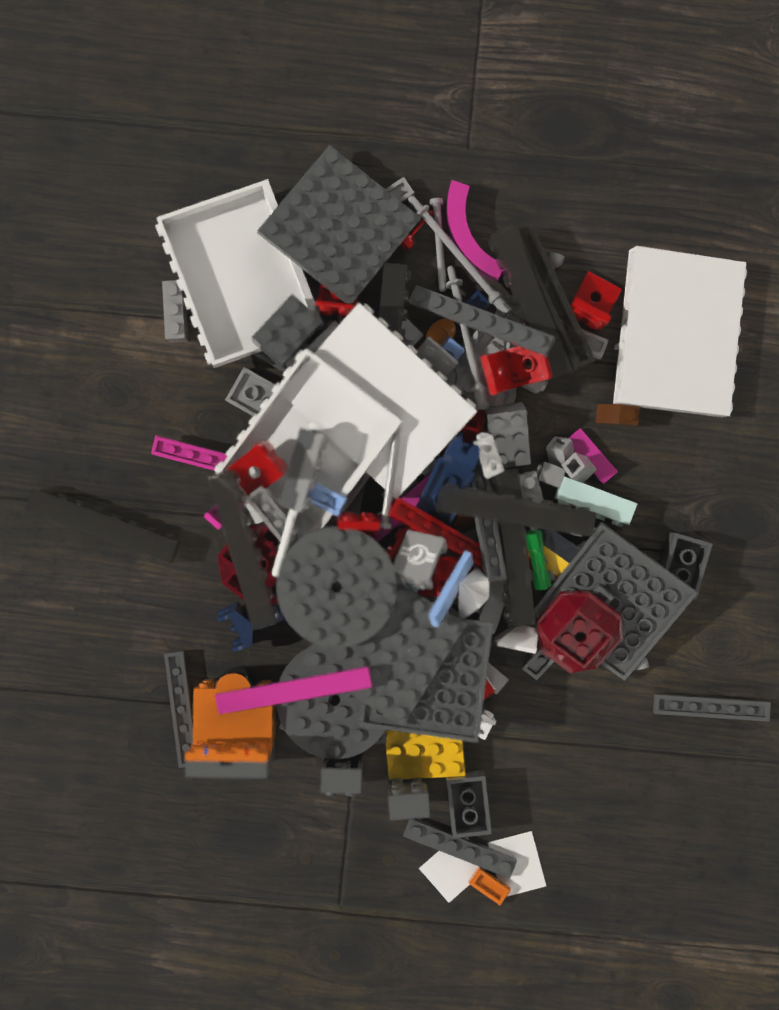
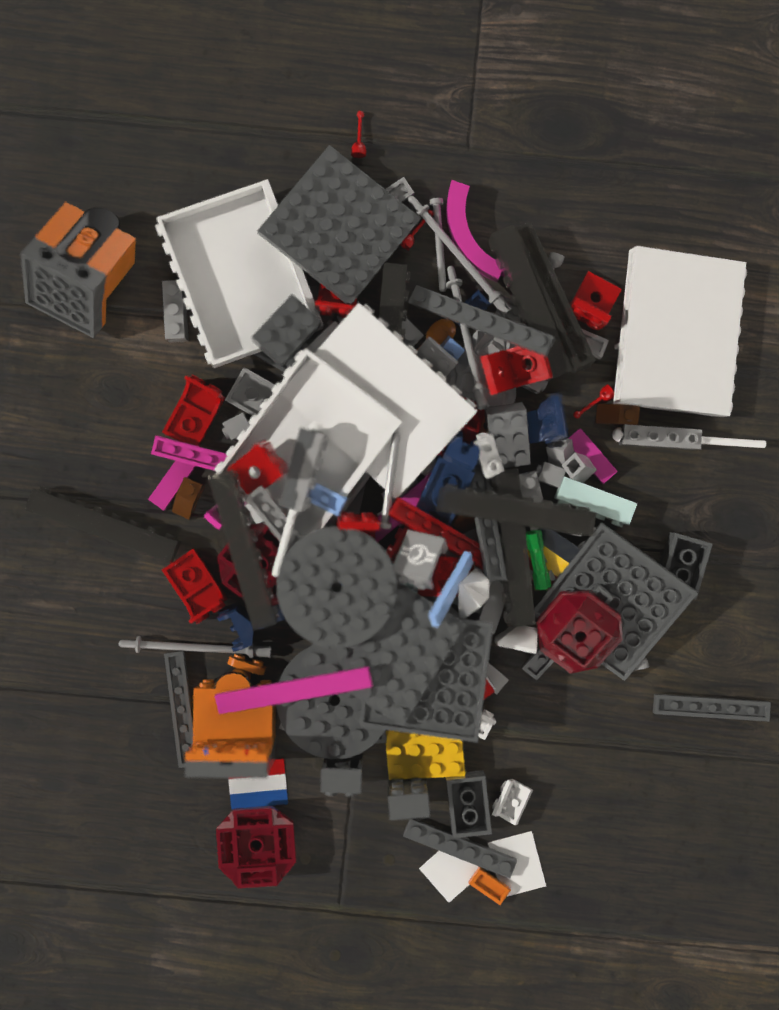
(77, 266): none -> piece
(170, 484): none -> dark pink tile
(187, 497): none -> reddish brown slope
(194, 412): none -> red bracket
(195, 586): none -> red bracket
(235, 426): none -> light grey brick
(251, 651): none -> light grey bar
(253, 865): none -> dark red piece
(254, 666): none -> orange plate
(260, 791): none -> sticker
(358, 148): none -> red hinge
(511, 801): none -> white bracket
(547, 422): none -> dark blue hinge
(606, 394): none -> red hinge
(674, 438): none -> light grey piece

